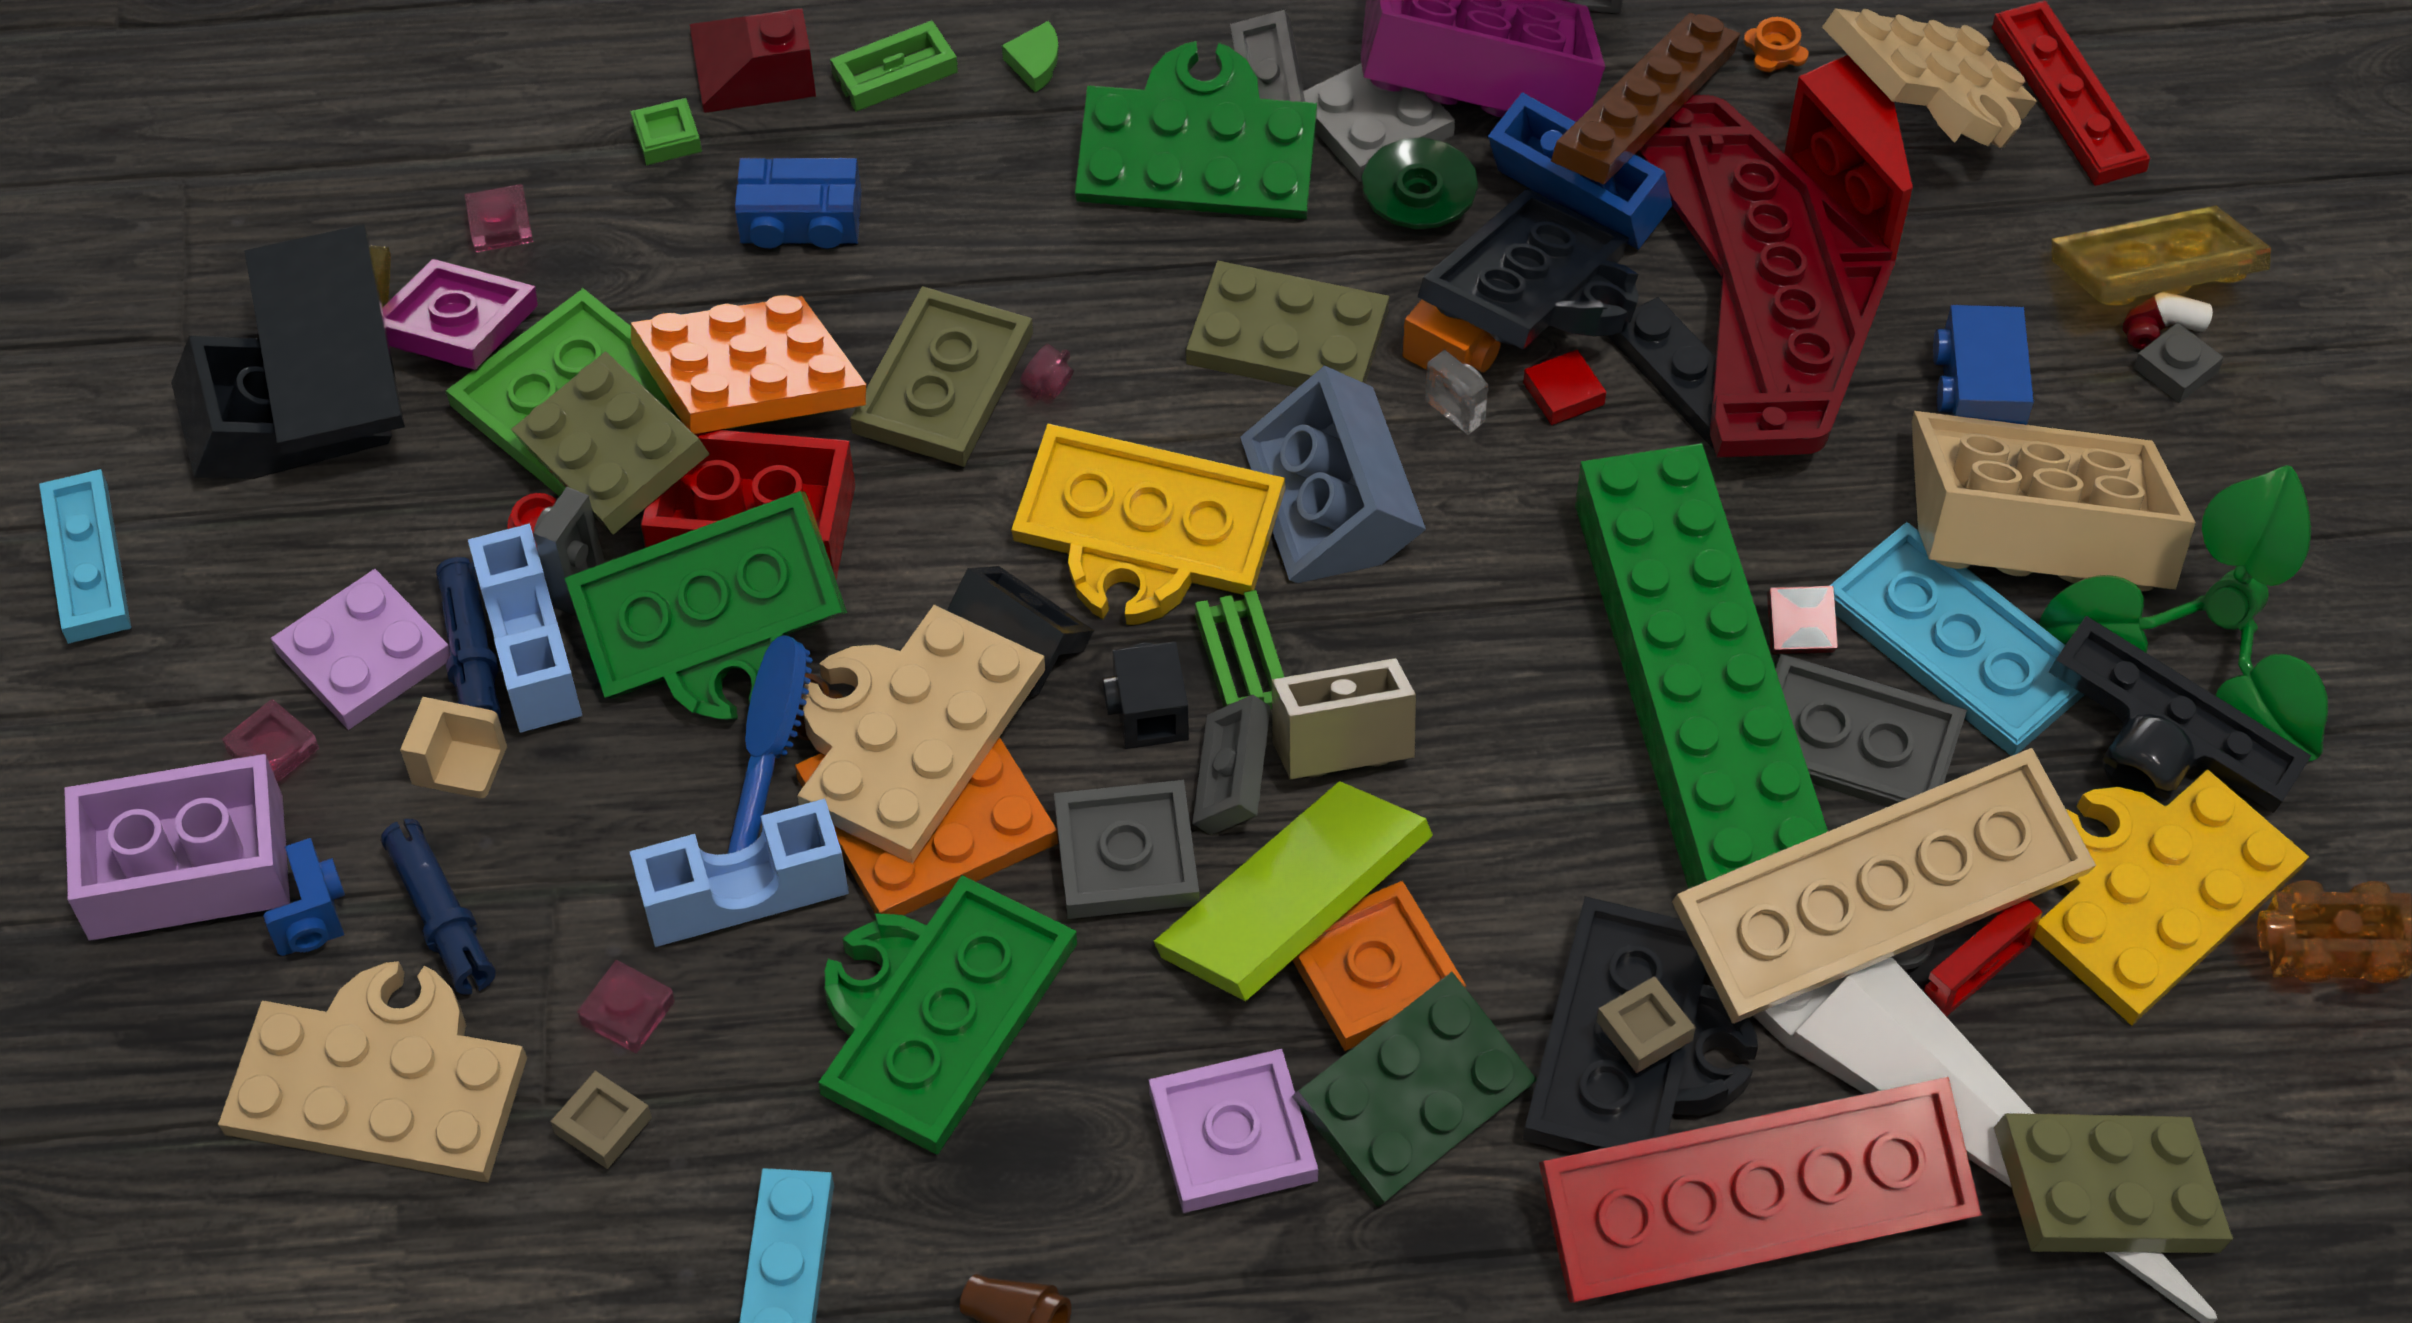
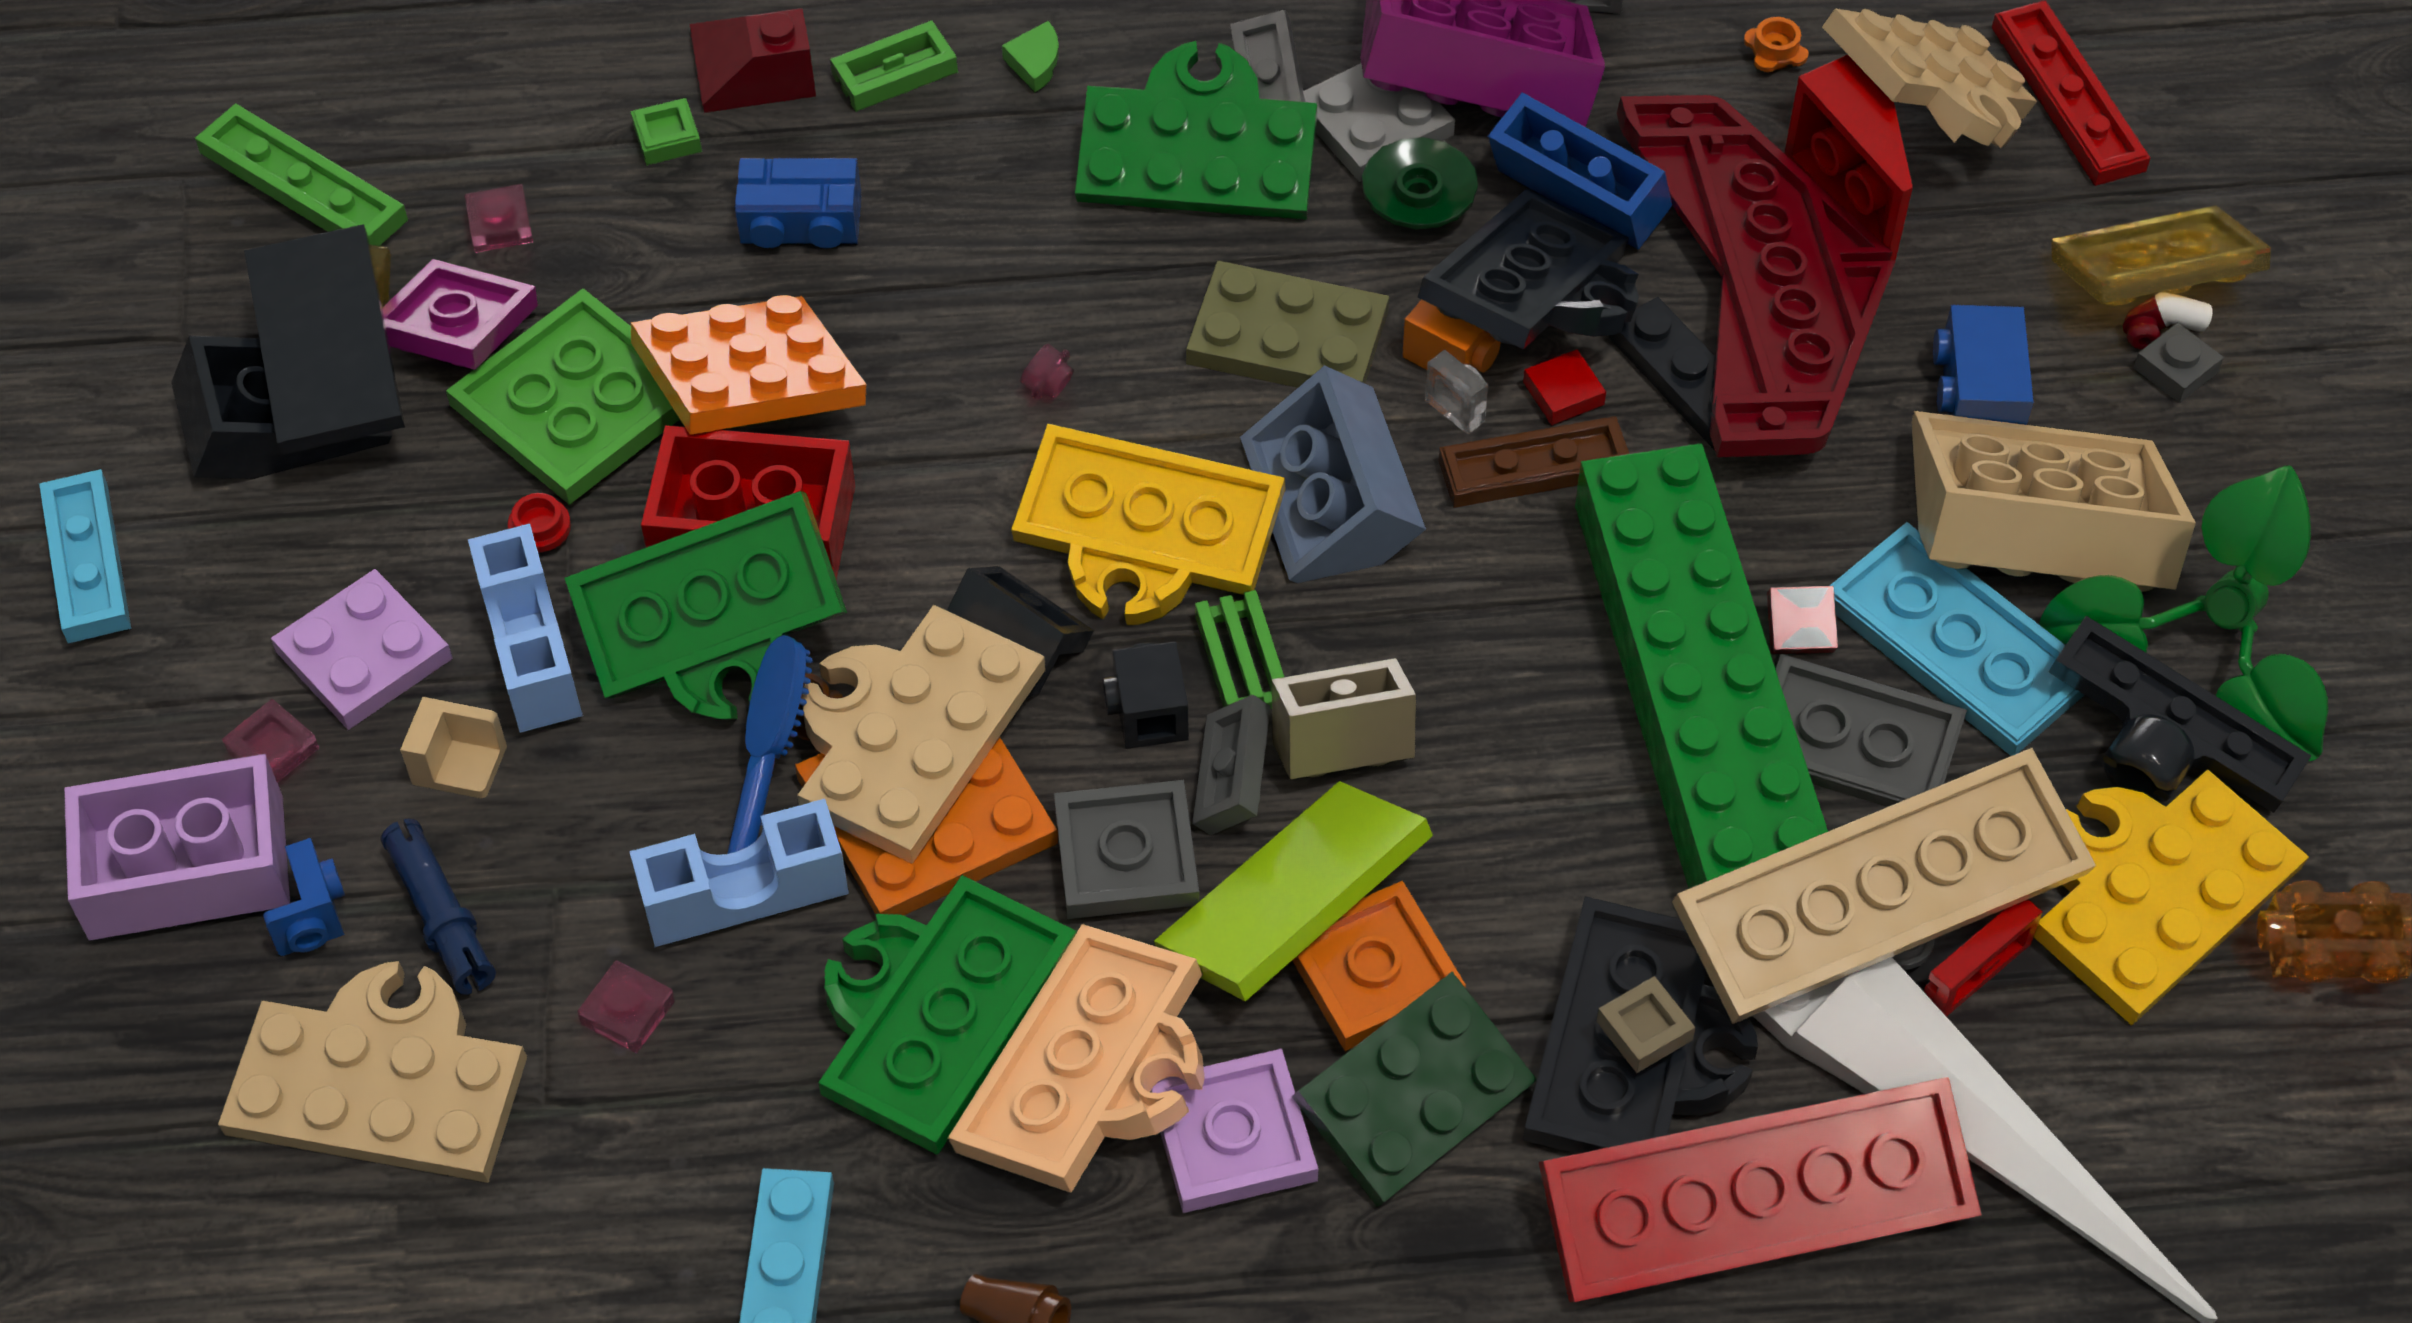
(298, 176): none -> bright green plate
(471, 663): dark blue pin -> none
(567, 544): dark grey plate -> none
(601, 1119): dark tan plate -> none
(610, 441): olive plate -> none
(942, 376): olive plate -> none
(1087, 1061): none -> light nougat plate
(1526, 460): none -> reddish brown tile
(1645, 98): reddish brown plate -> none
(2112, 1183): olive plate -> none

